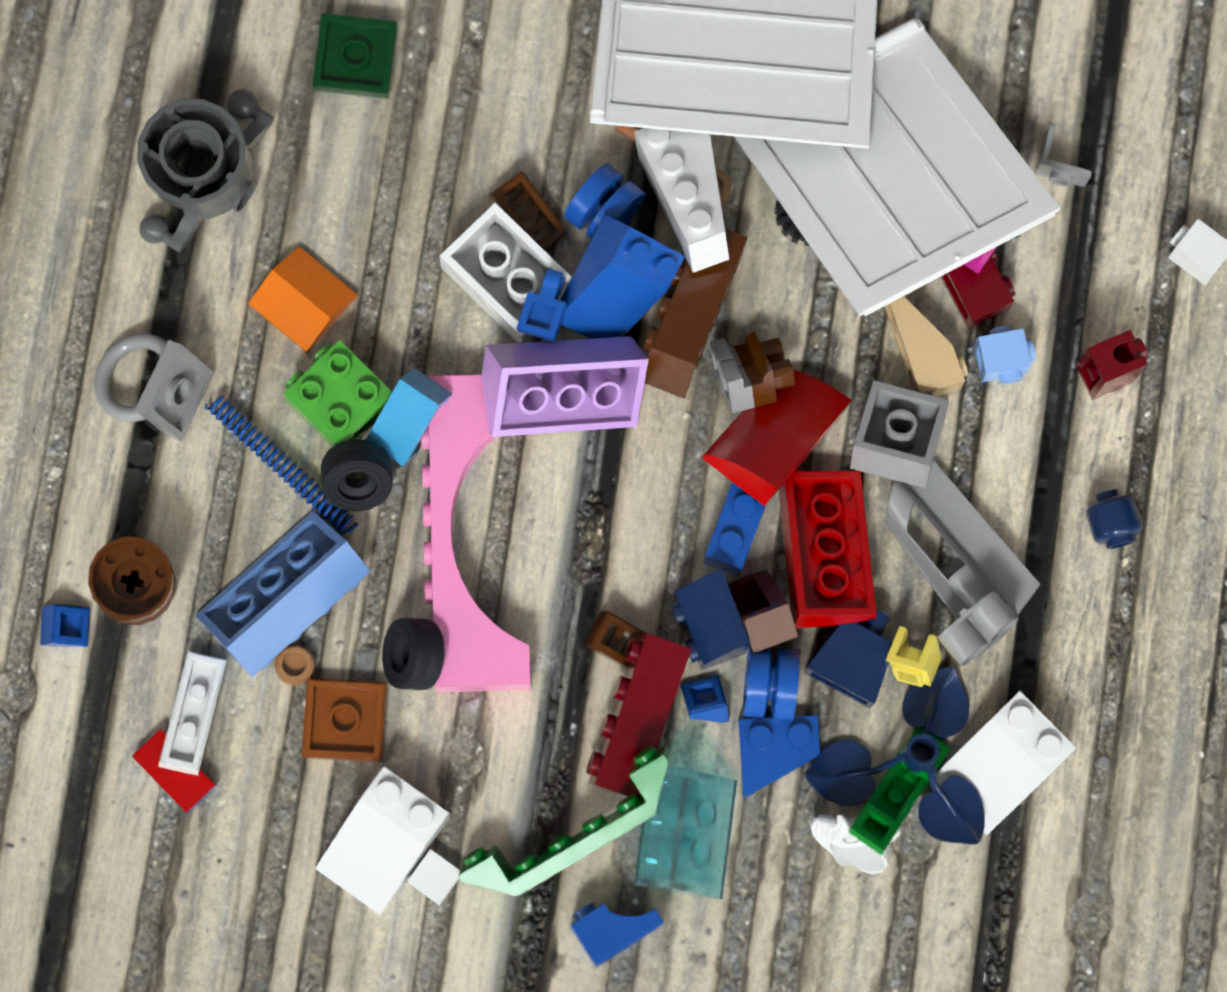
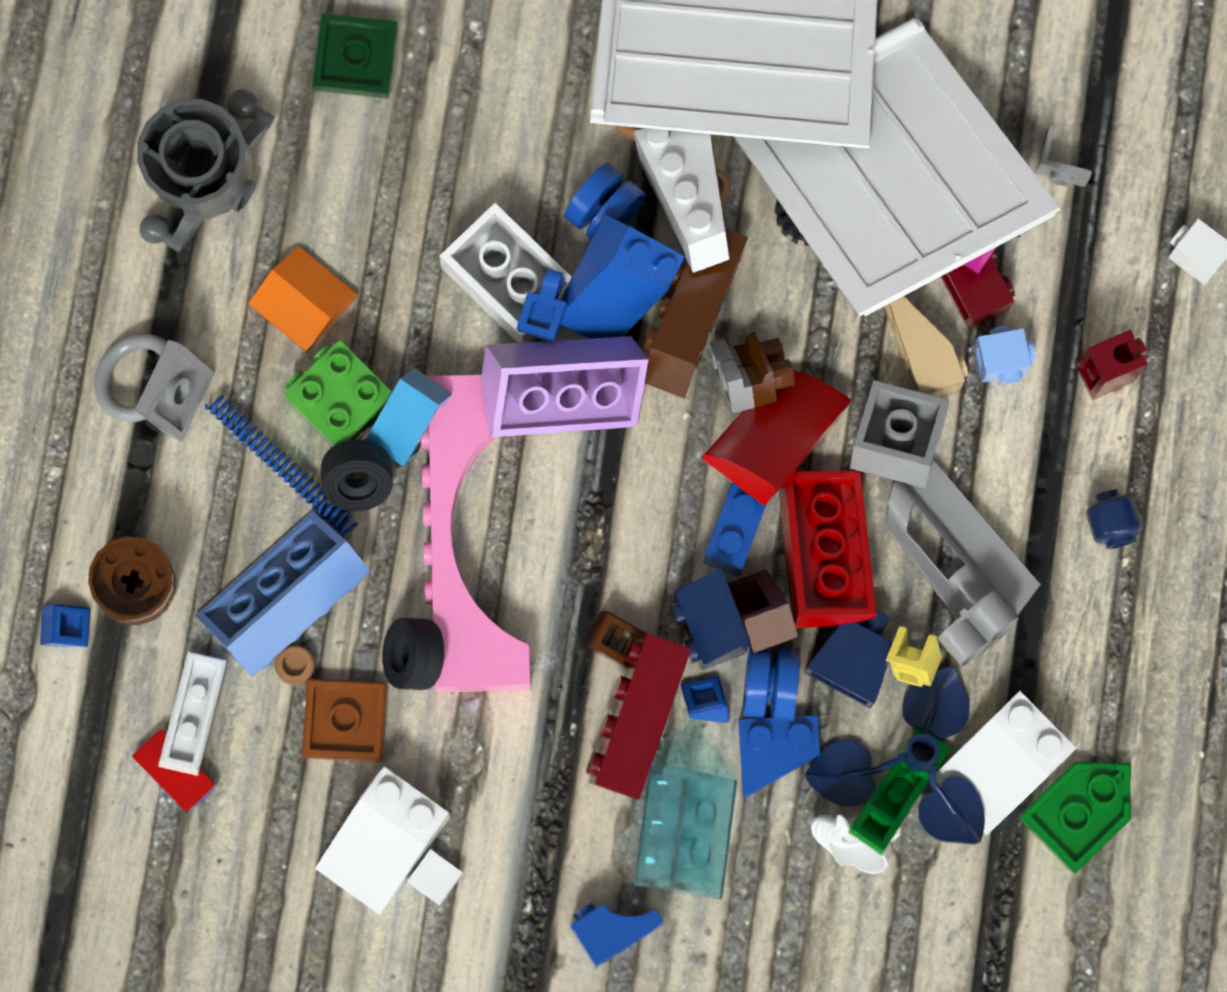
(493, 872): slope -> none
(539, 204): reddish brown slope -> none
(1081, 811): none -> green tile

